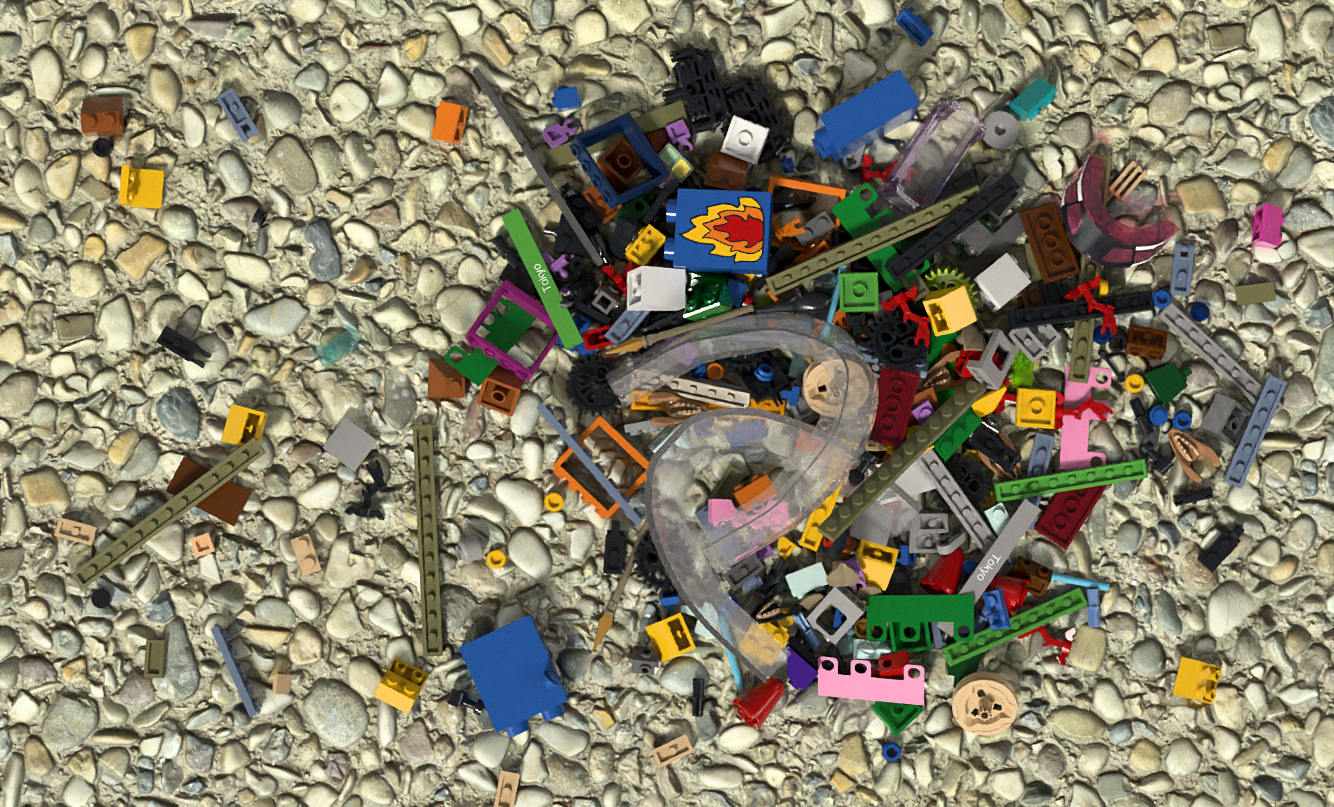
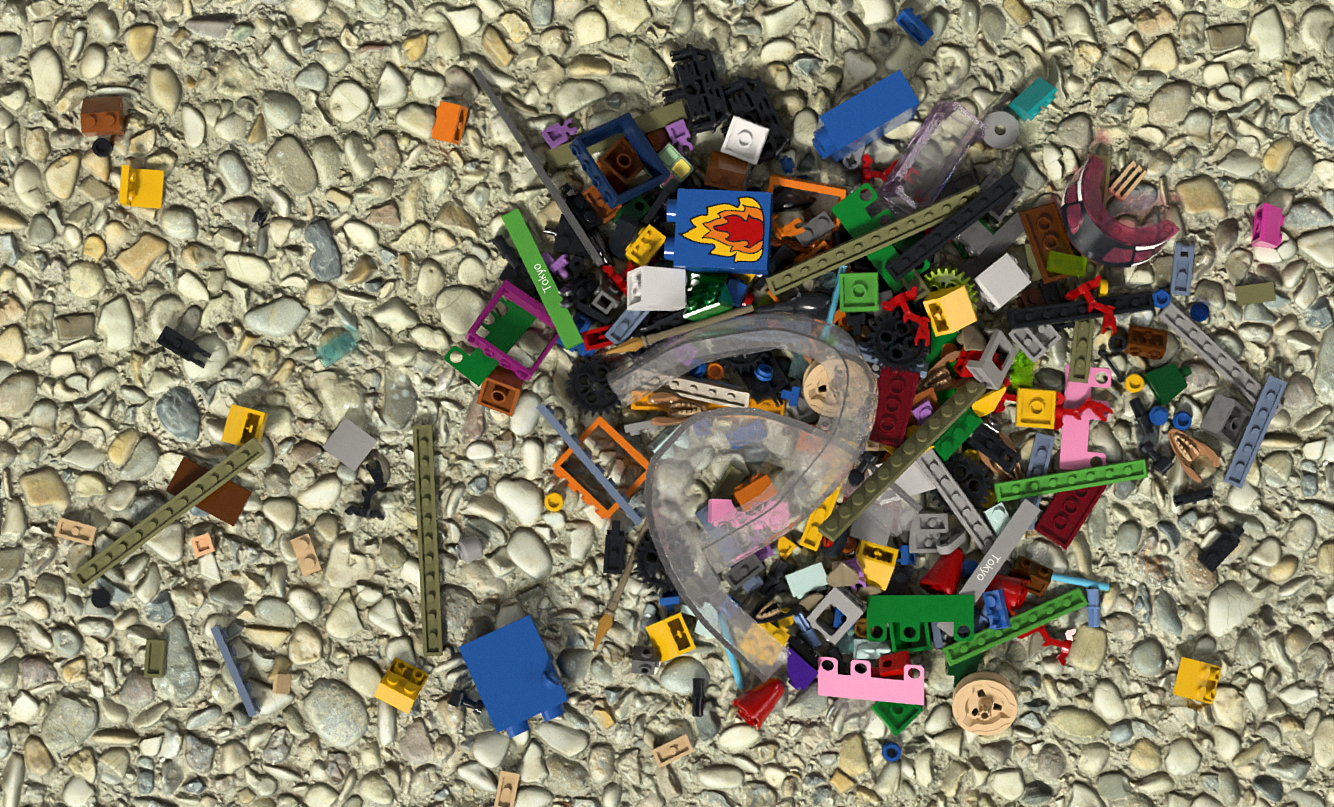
(237, 114): sand blue plate -> none
(445, 380): dark orange slope -> none
(496, 558): yellow tile -> none
(566, 98): blue brick -> none
(1066, 264): none -> clear neon green tile
(1099, 338): clear blue plate -> none

